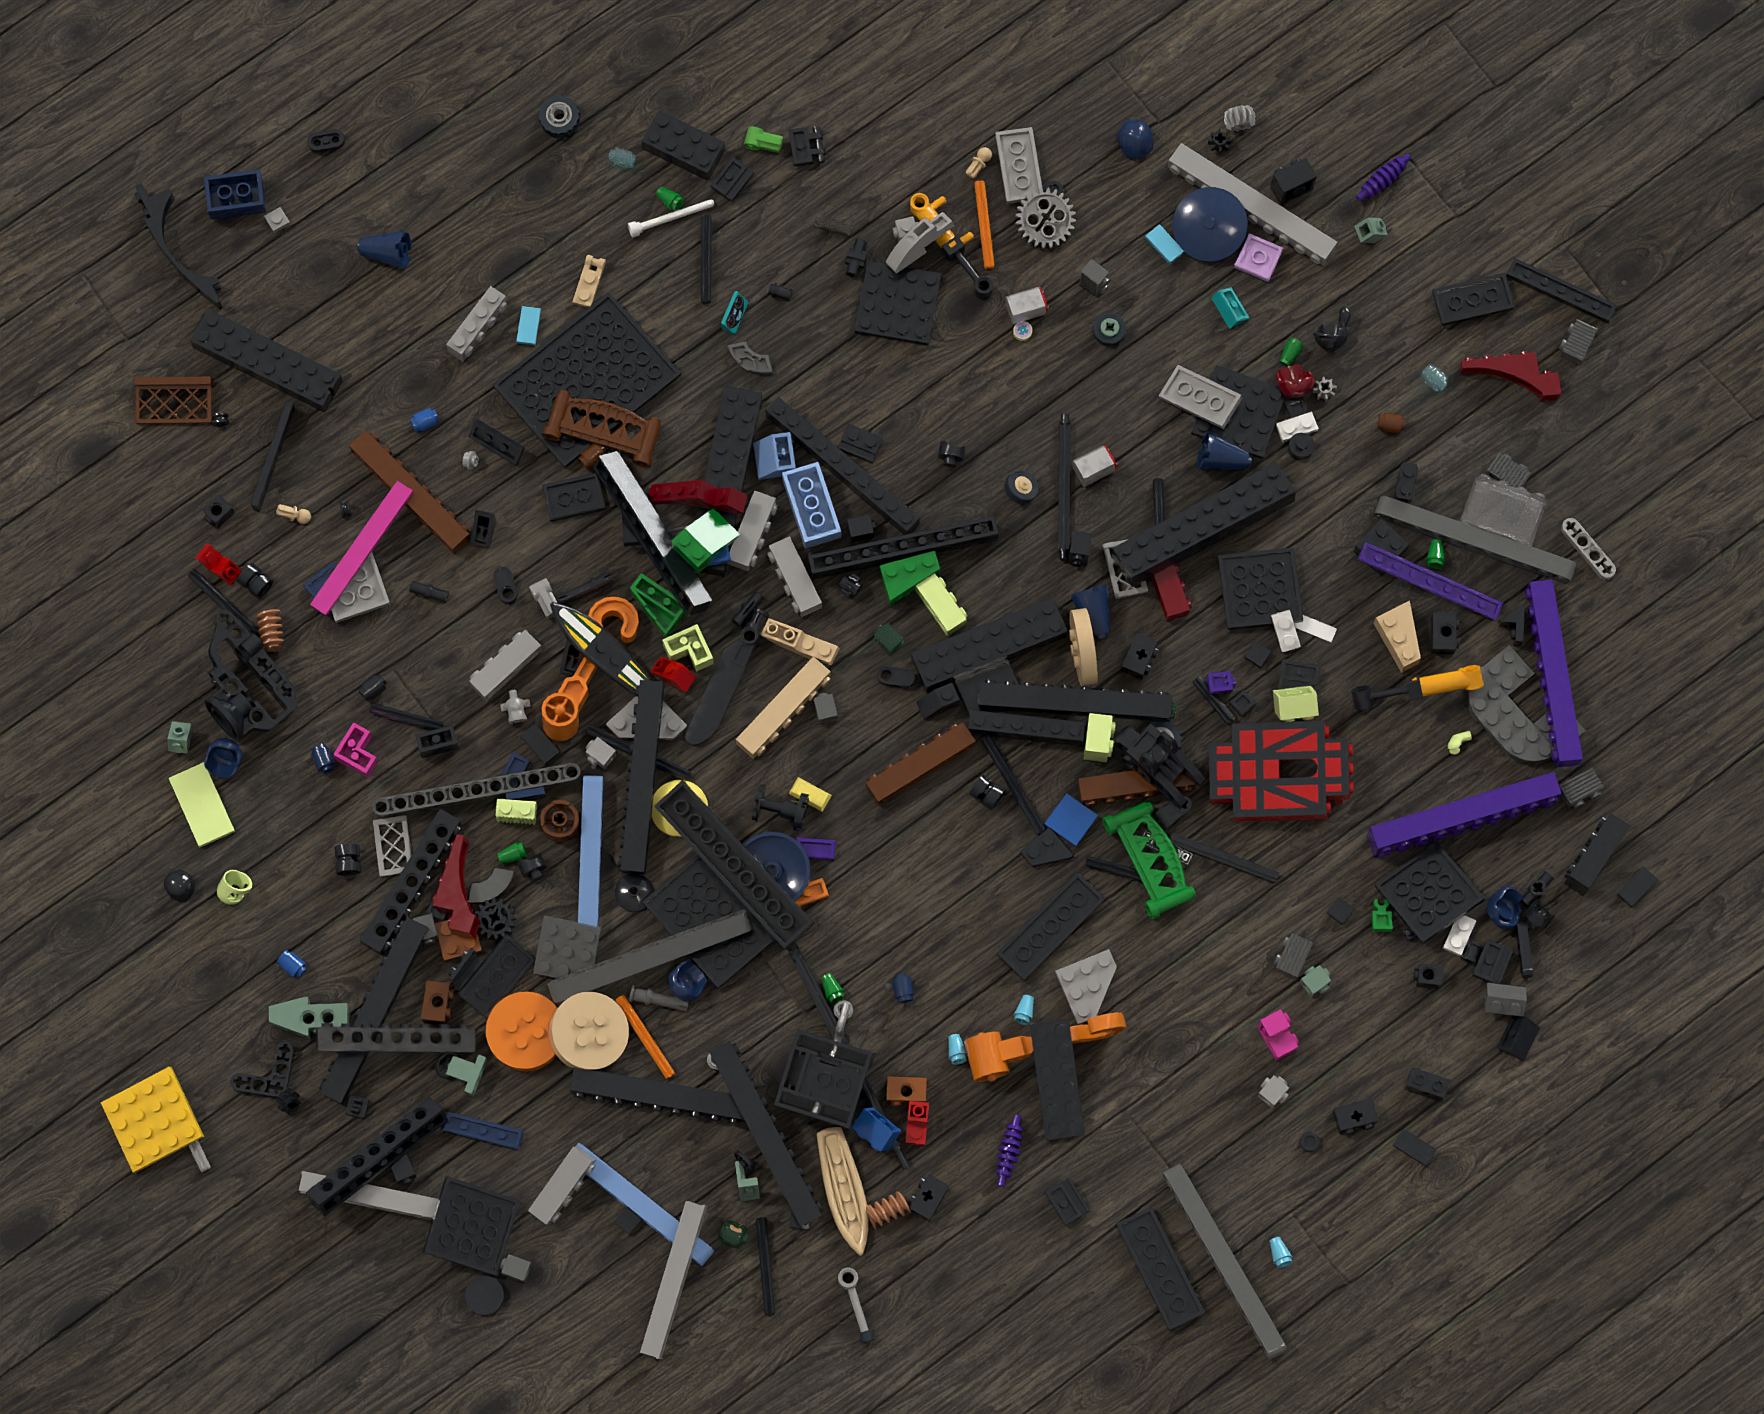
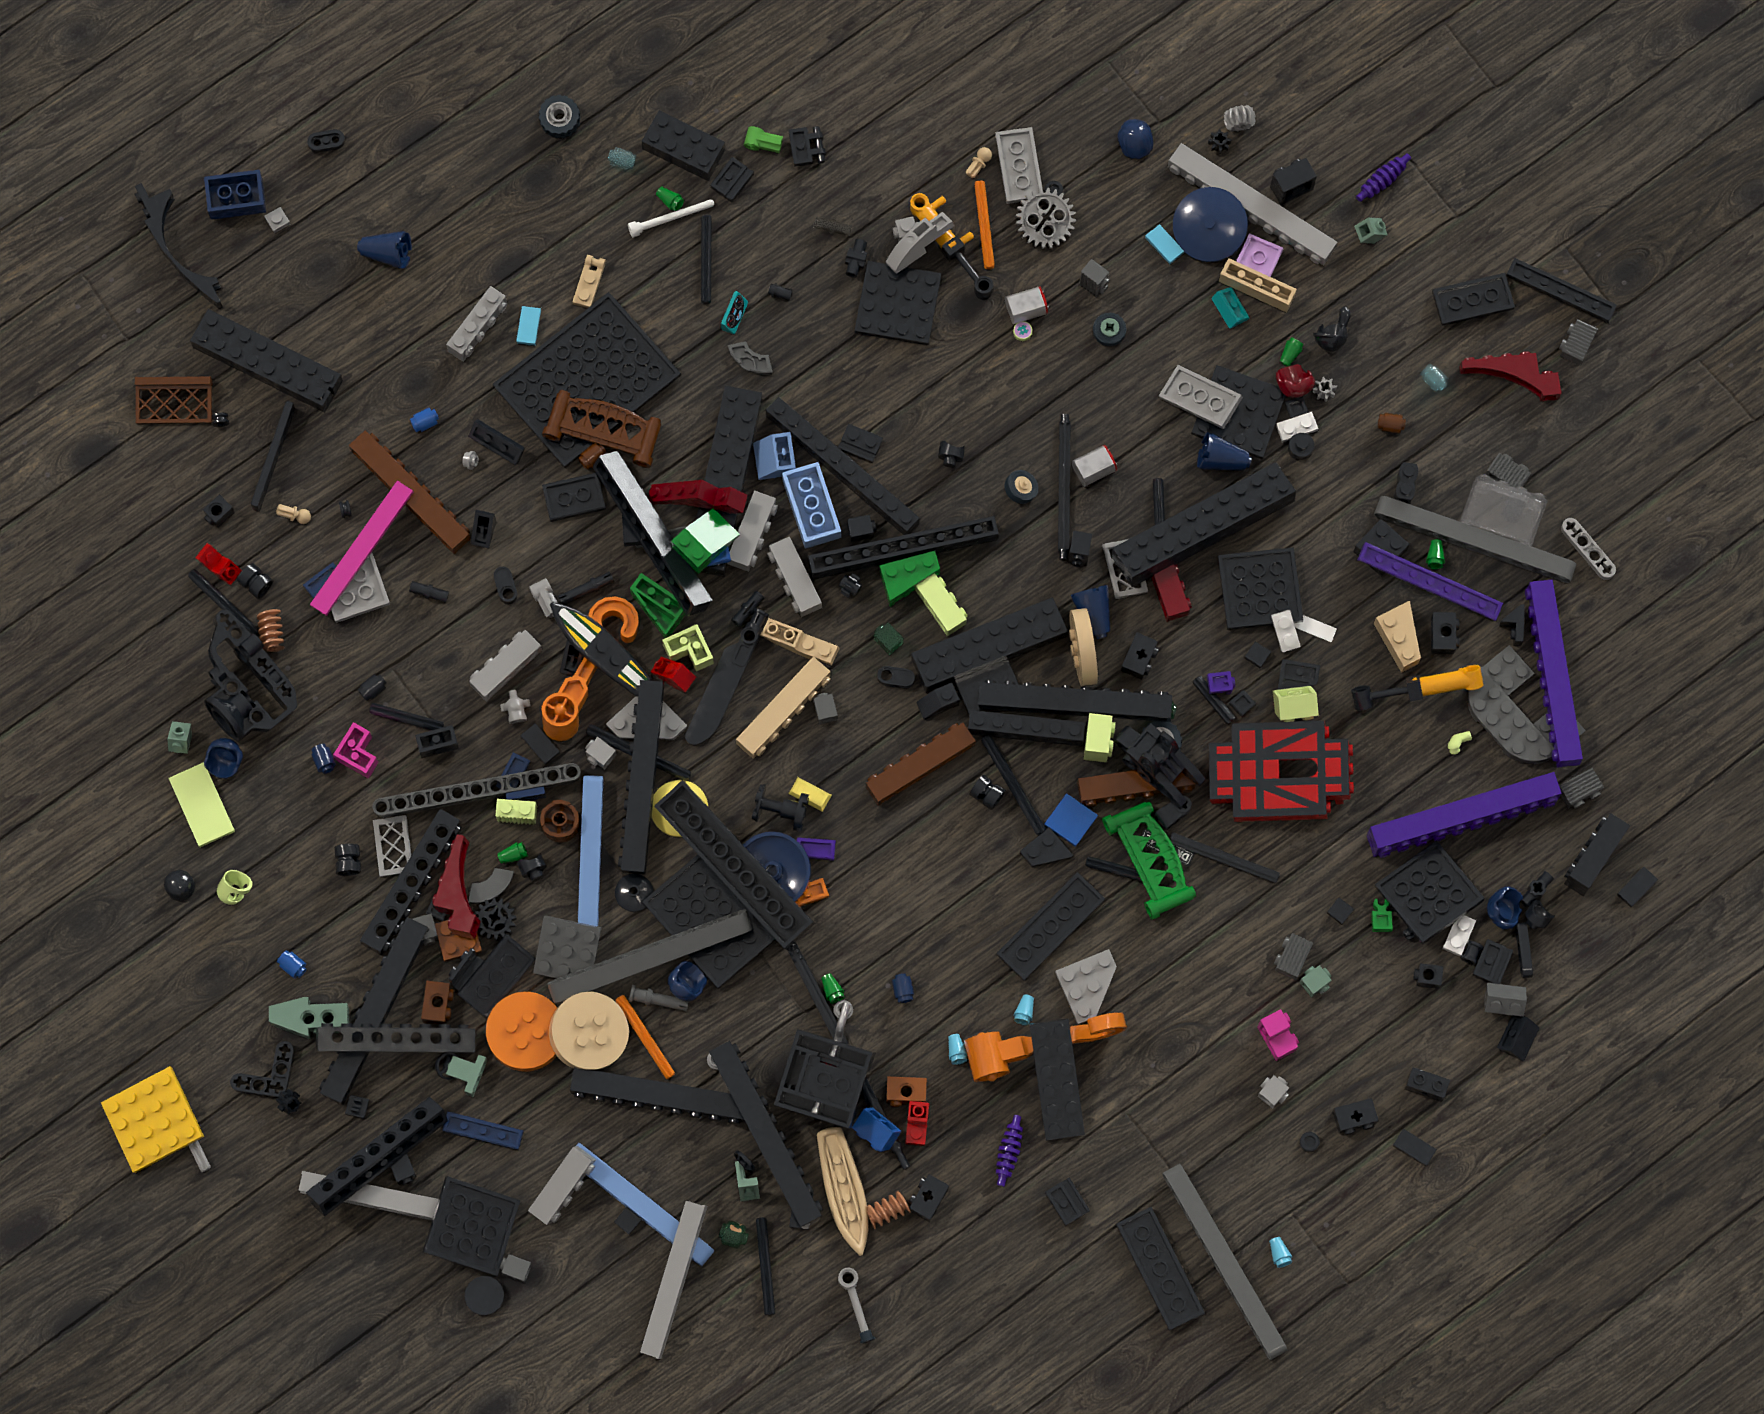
(1257, 285): none -> tan brick

